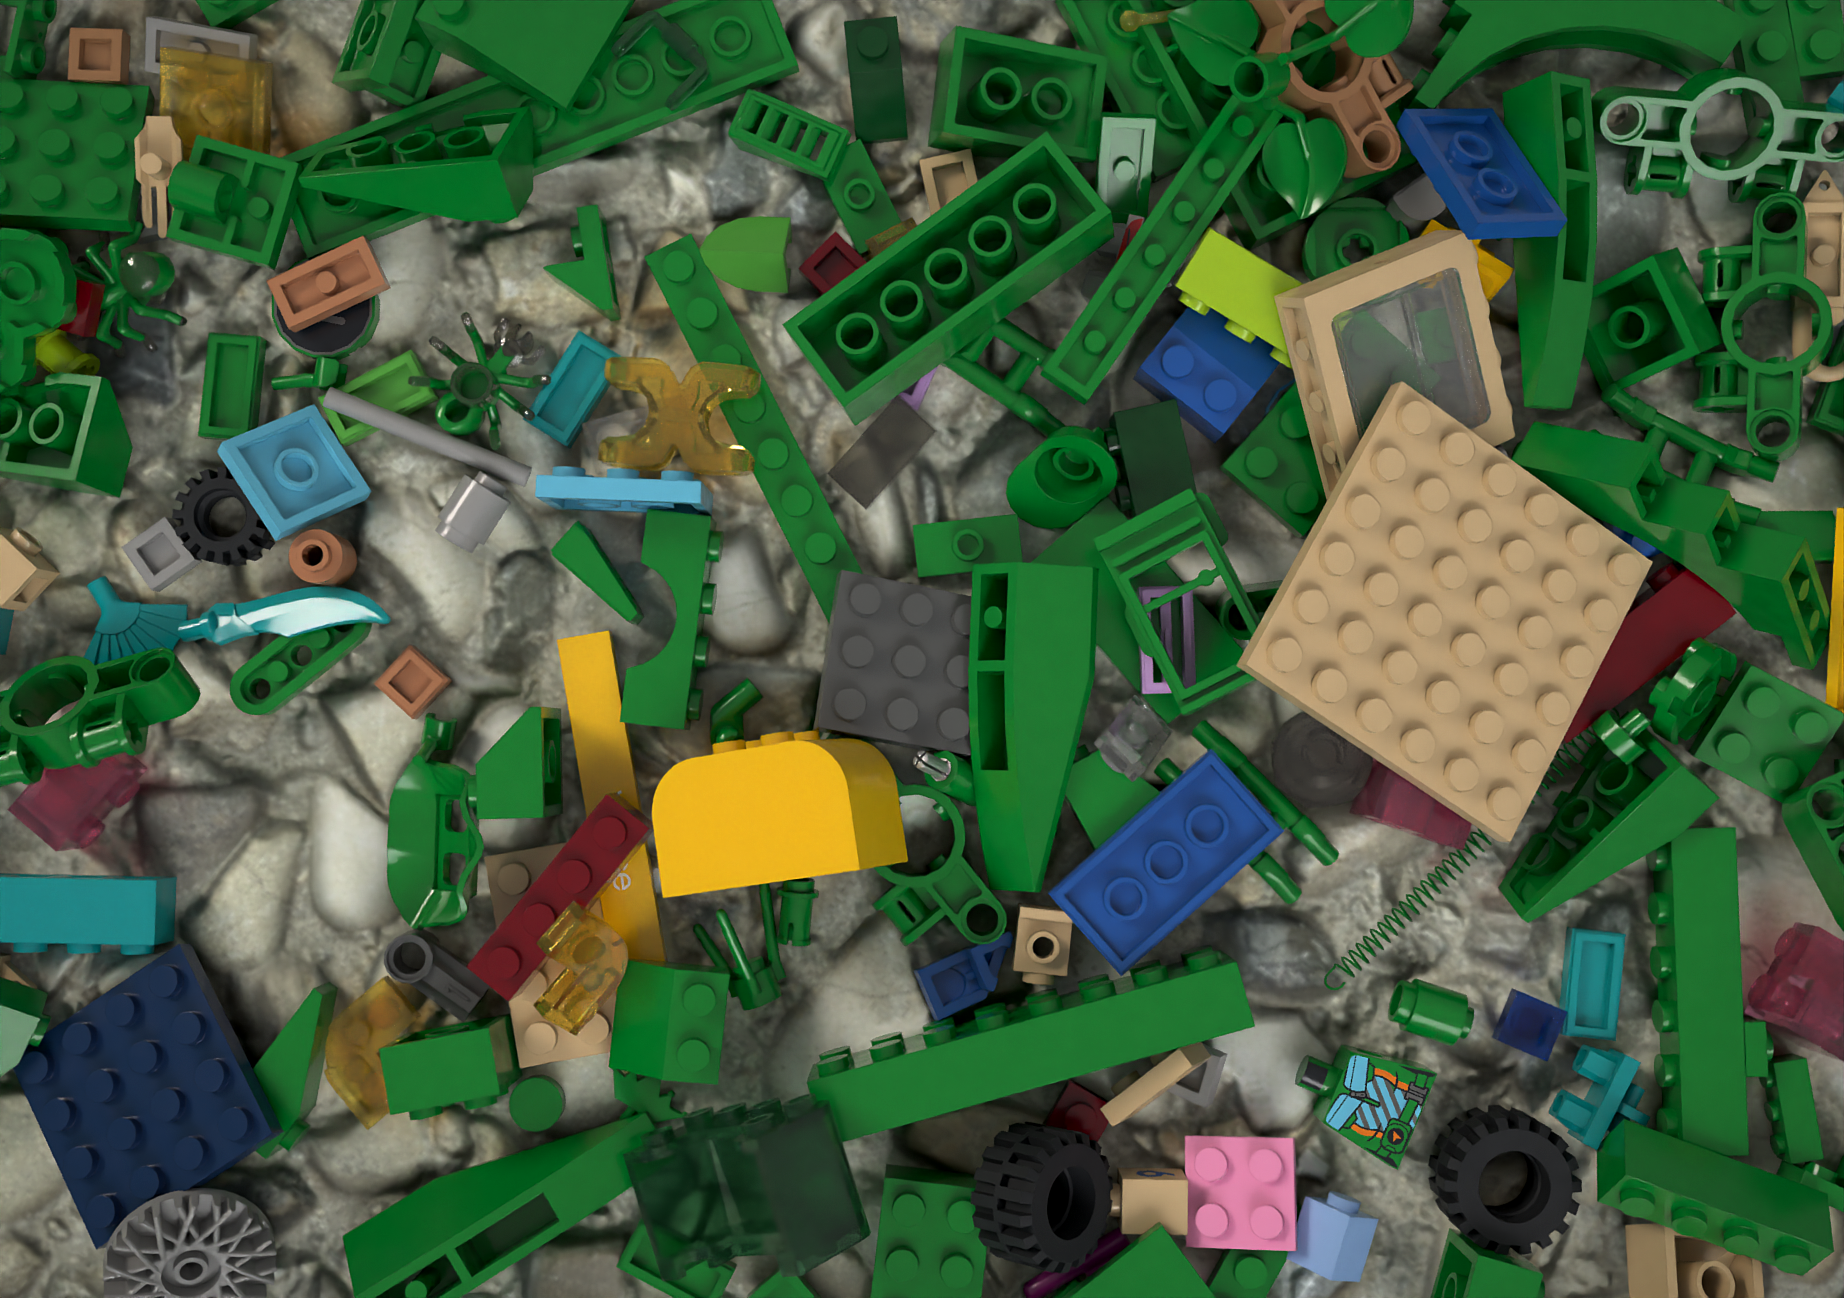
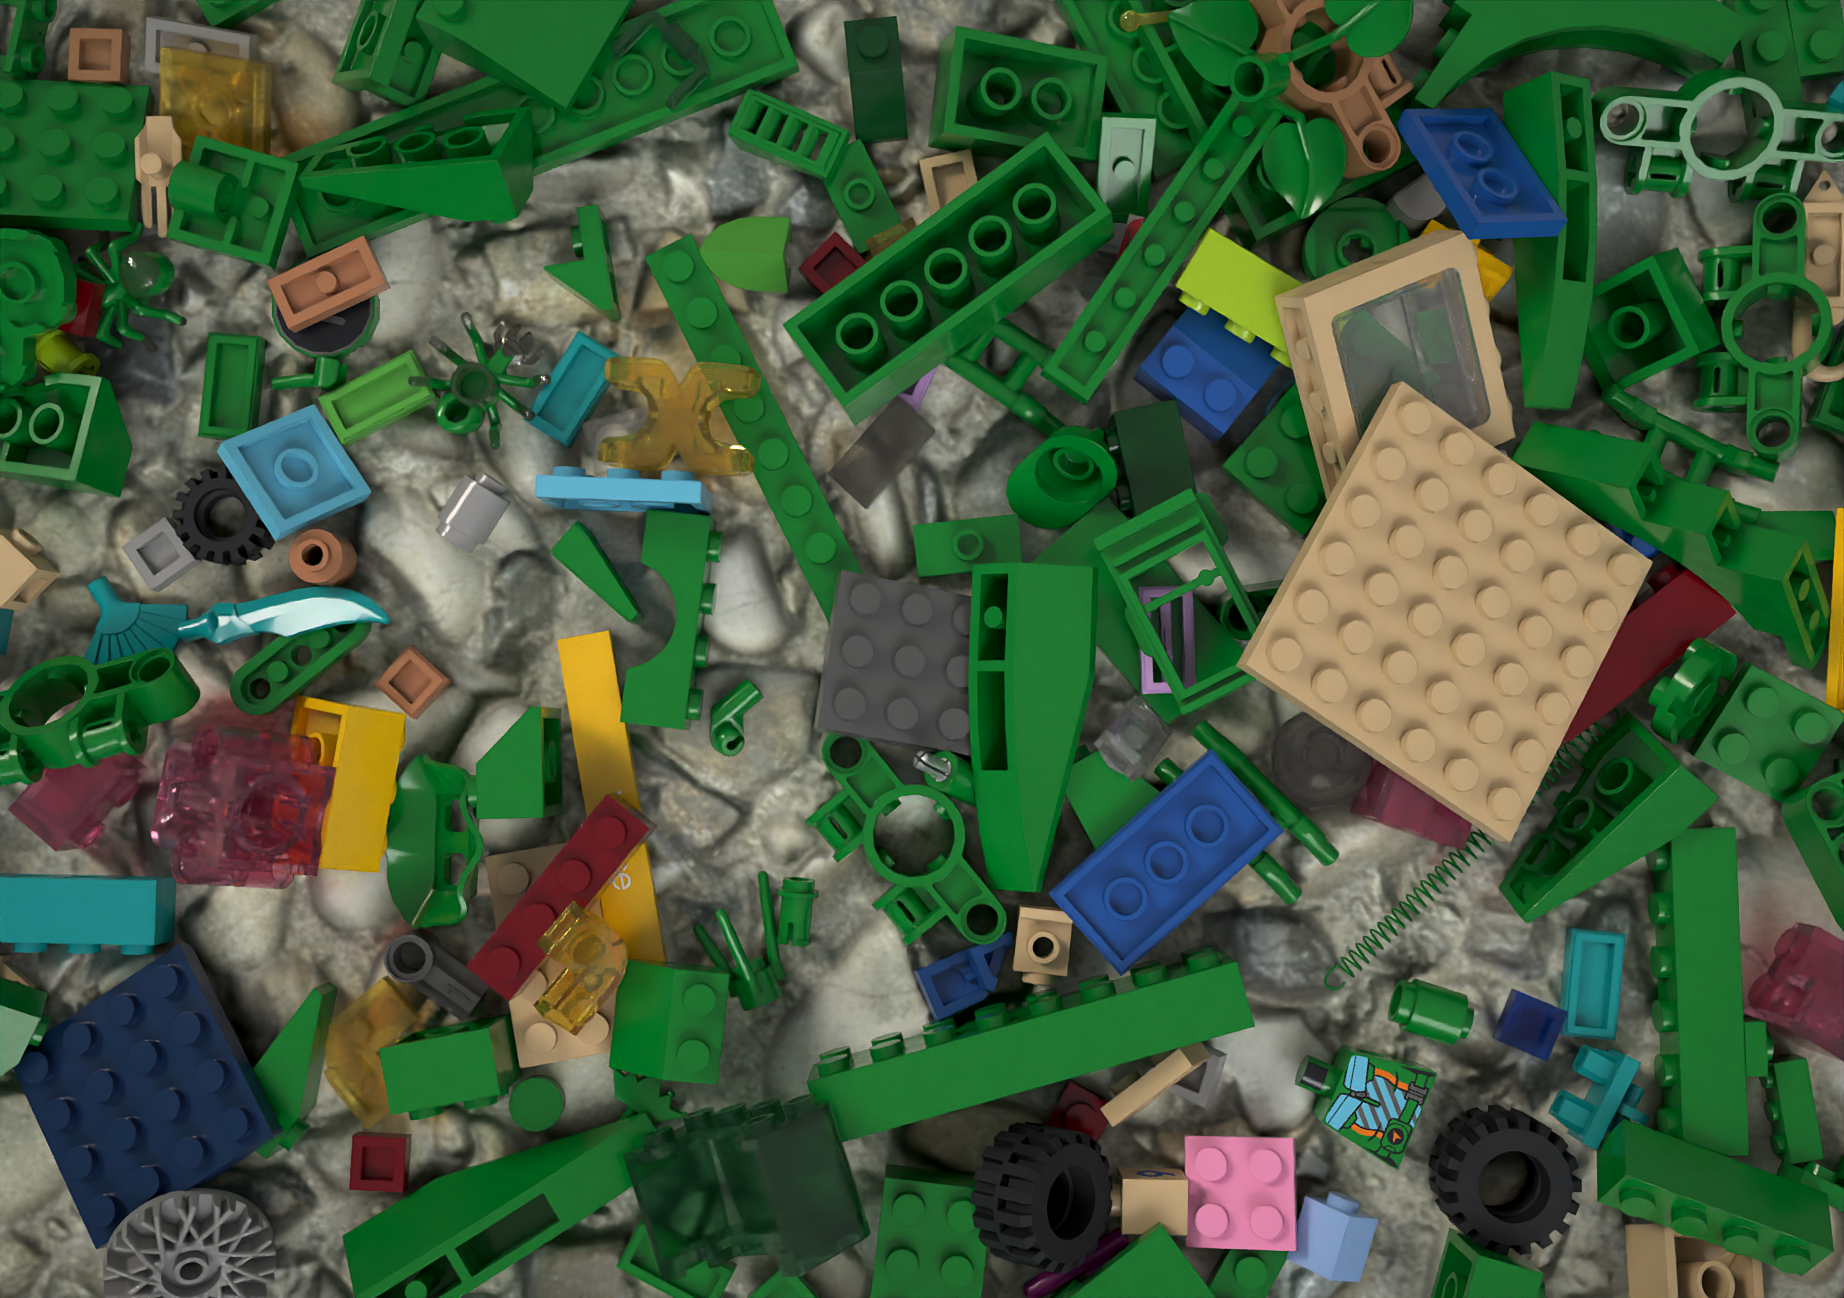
(242, 807): none -> clear pink piece
(366, 751): none -> yellow slope
(380, 1162): none -> dark red plate
(427, 436): light grey bar -> none
(435, 736): green hand -> none
(775, 813): yellow brick -> none
(1622, 734): green tile -> none

